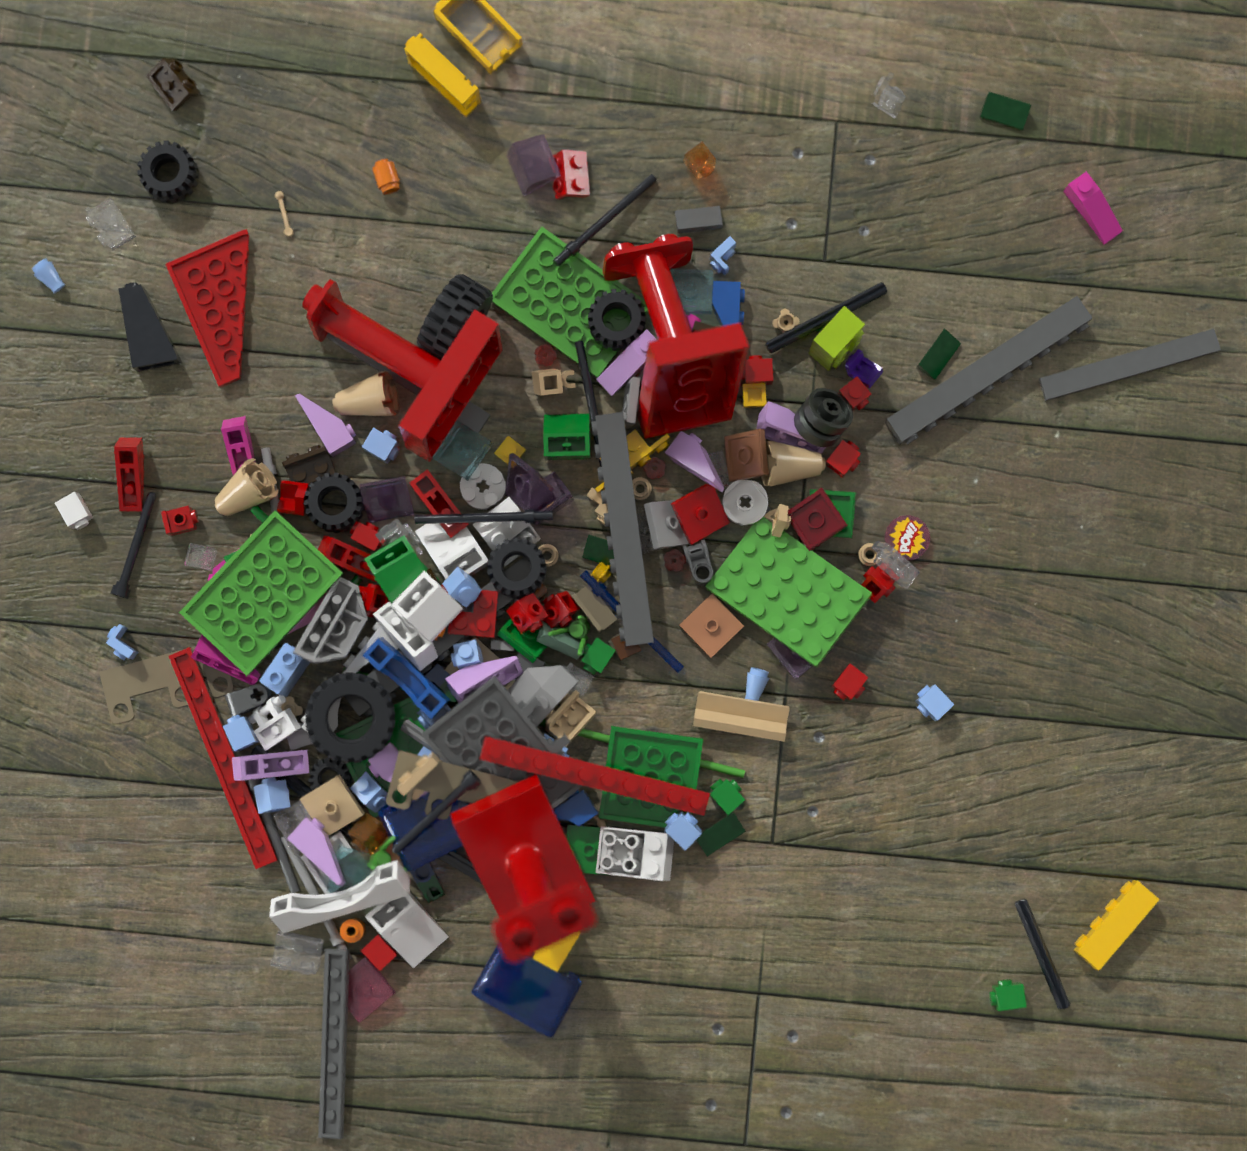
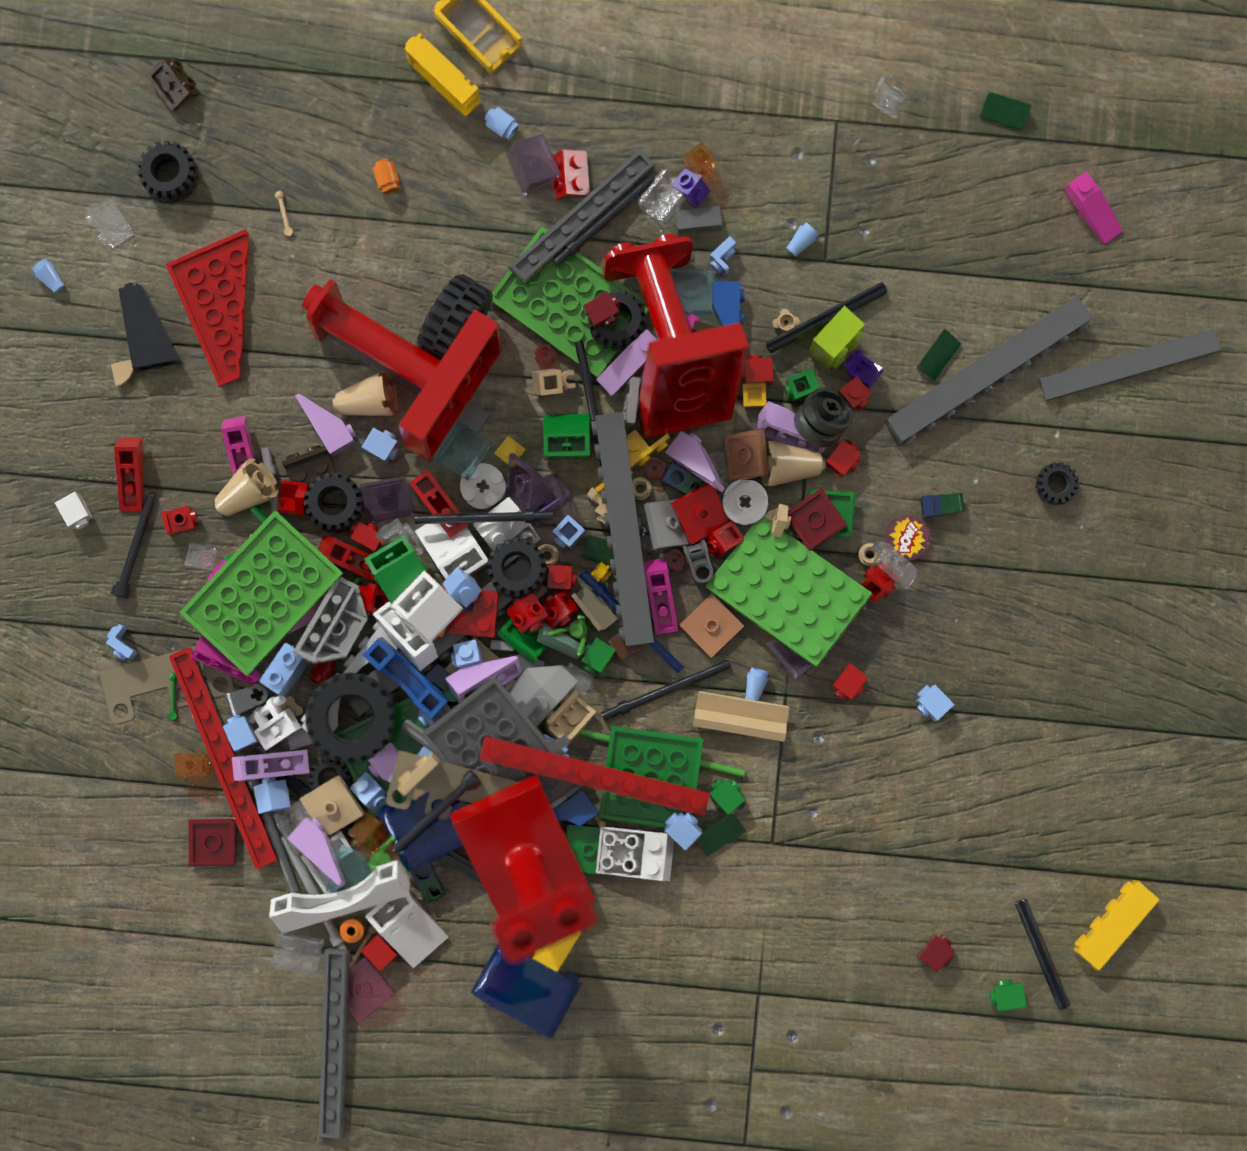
(122, 372): none -> tan tile
(173, 715): none -> green hinge
(192, 765): none -> clear orange brick
(212, 842): none -> dark red plate
(322, 671): none -> red cone
(371, 931): none -> tan hinge
(501, 123): none -> light blue brick
(561, 578): none -> red brick
(568, 533): none -> light blue brick
(581, 216): none -> dark grey tile
(602, 310): none -> dark red brick
(624, 707): none -> black bar
(660, 596): none -> dark pink slope
(661, 198): none -> clear bracket
(680, 479): none -> leg
(692, 187): none -> dark purple bracket
(723, 539): none -> red bracket
(802, 239): none -> light blue cone
(805, 378): none -> green brick
(937, 952): none -> dark red brick
(941, 505): none -> leg
(1043, 483): none -> black tyre

